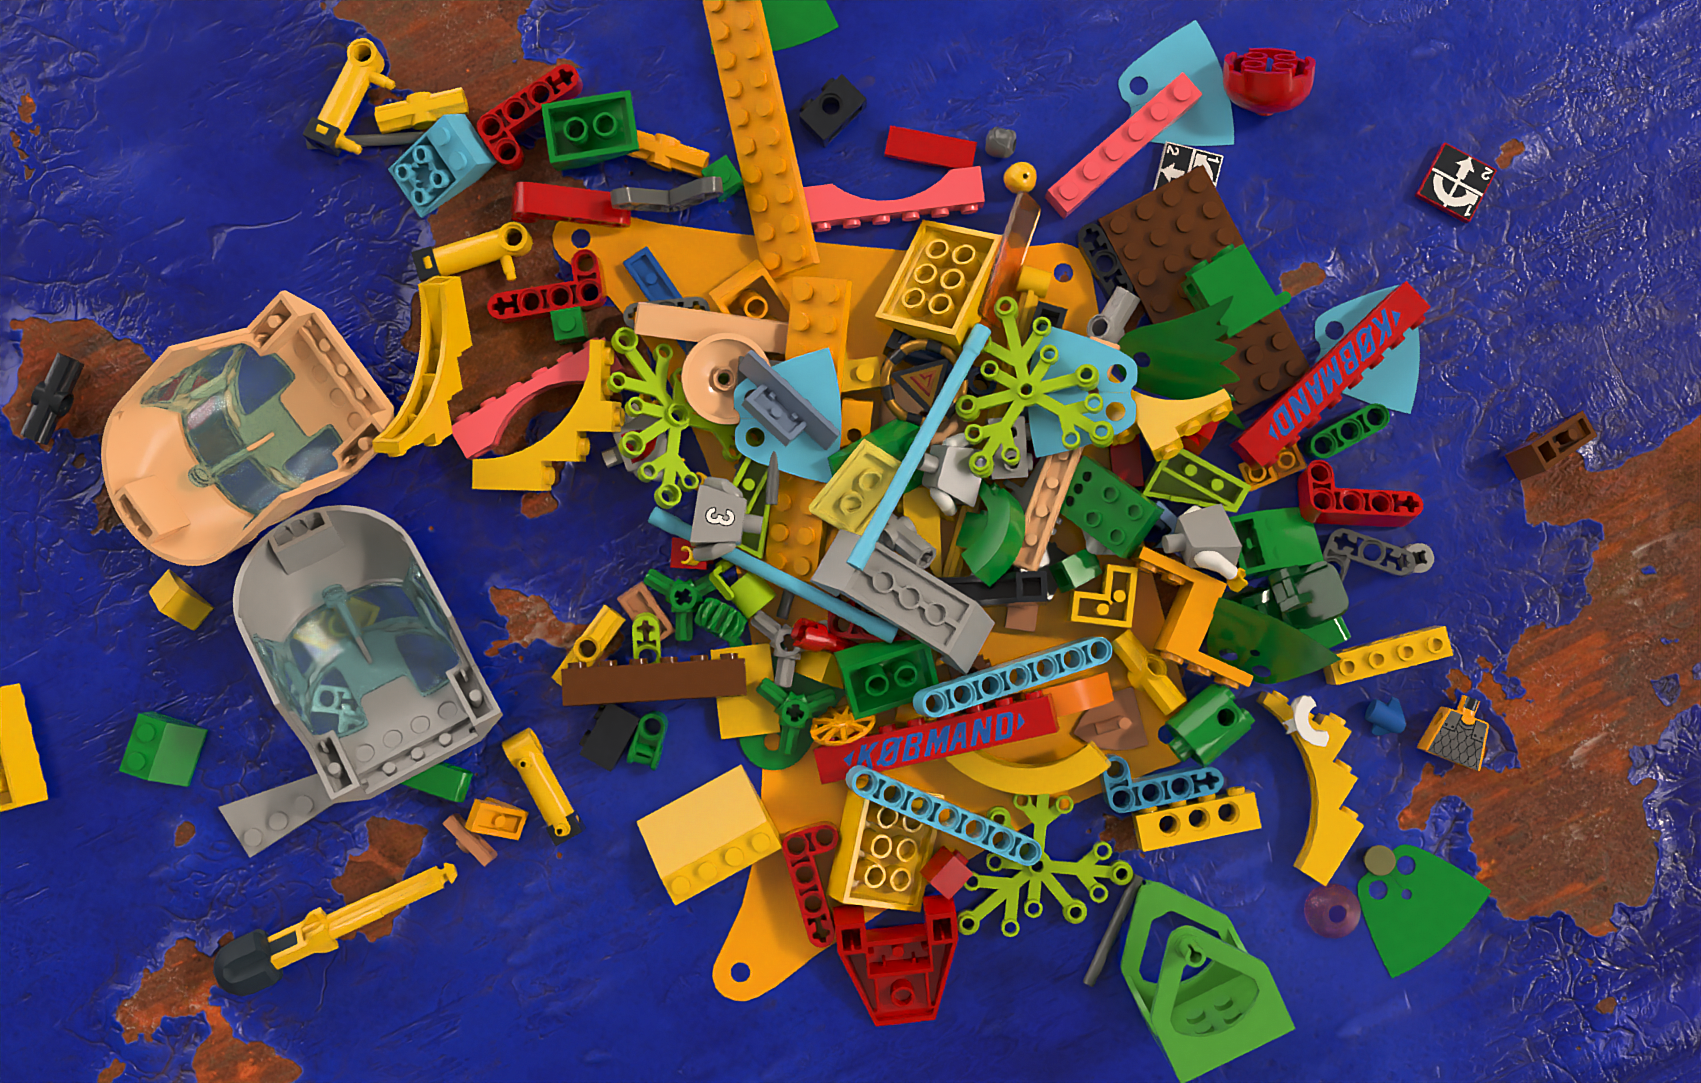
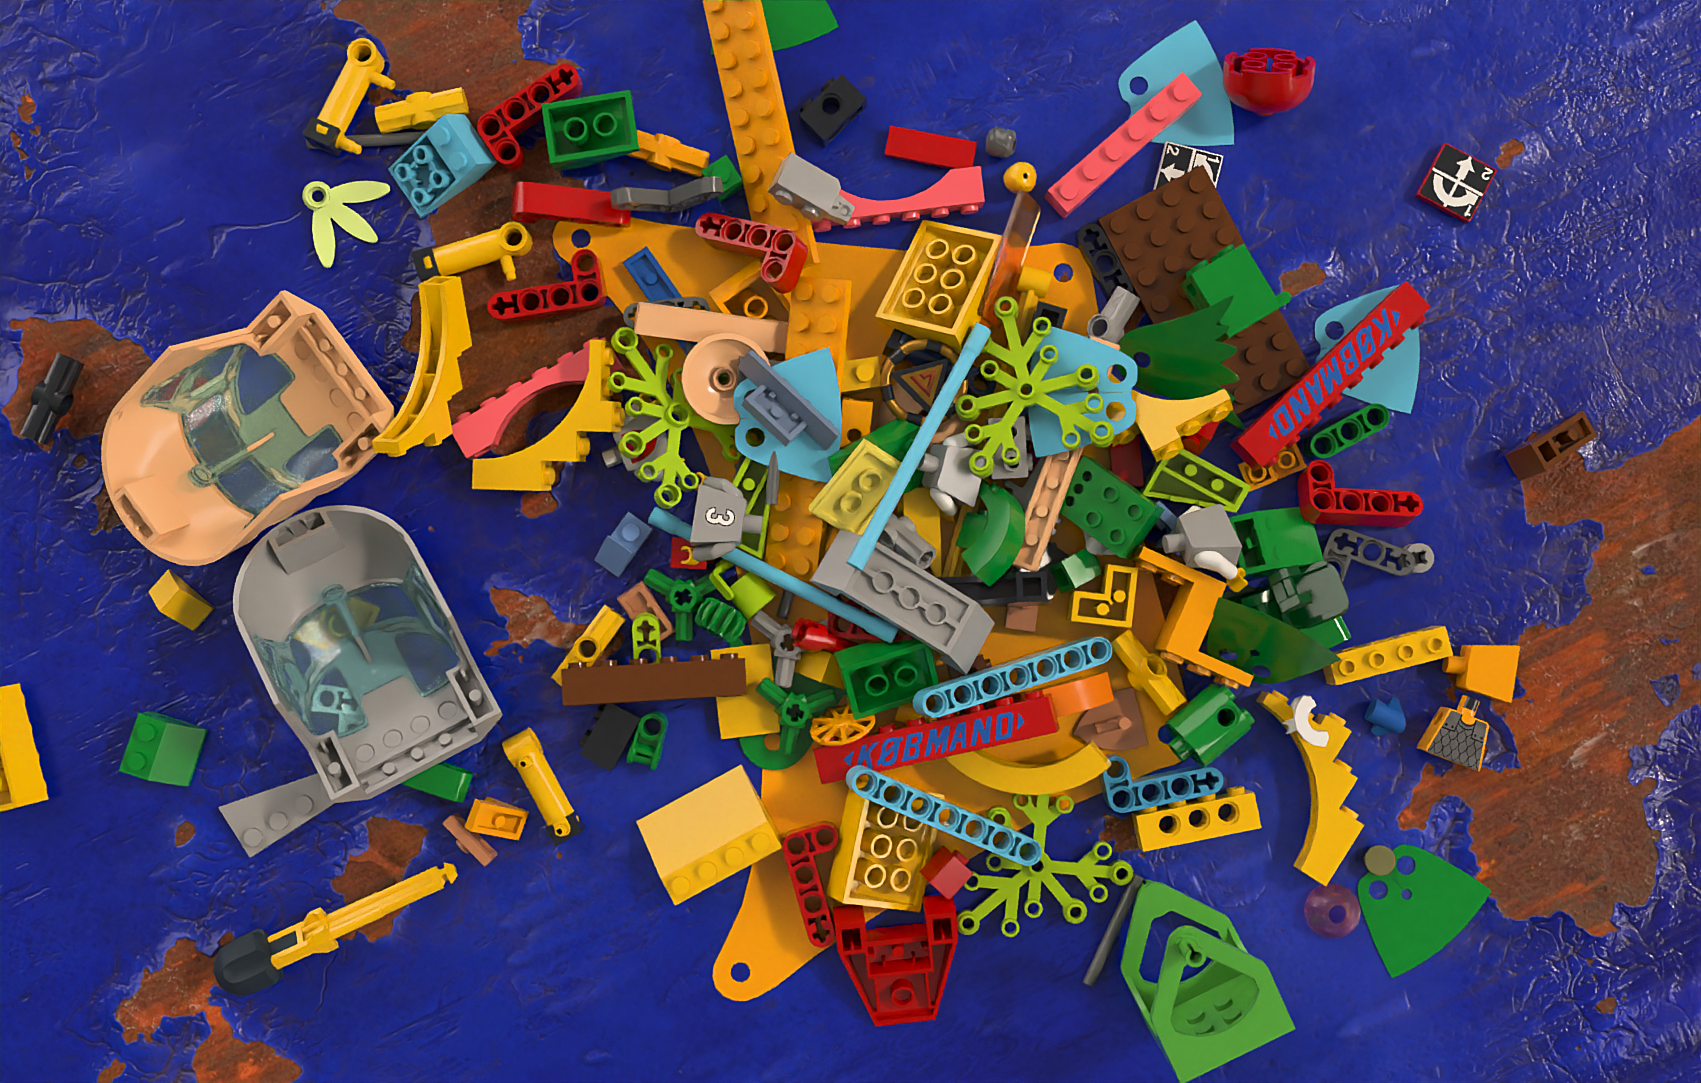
(333, 208): none -> yellowish green plant
(569, 325): green brick -> none
(623, 544): none -> medium blue slope
(723, 232): none -> red beam
(810, 191): none -> light grey hinge
(1485, 670): none -> light orange torso

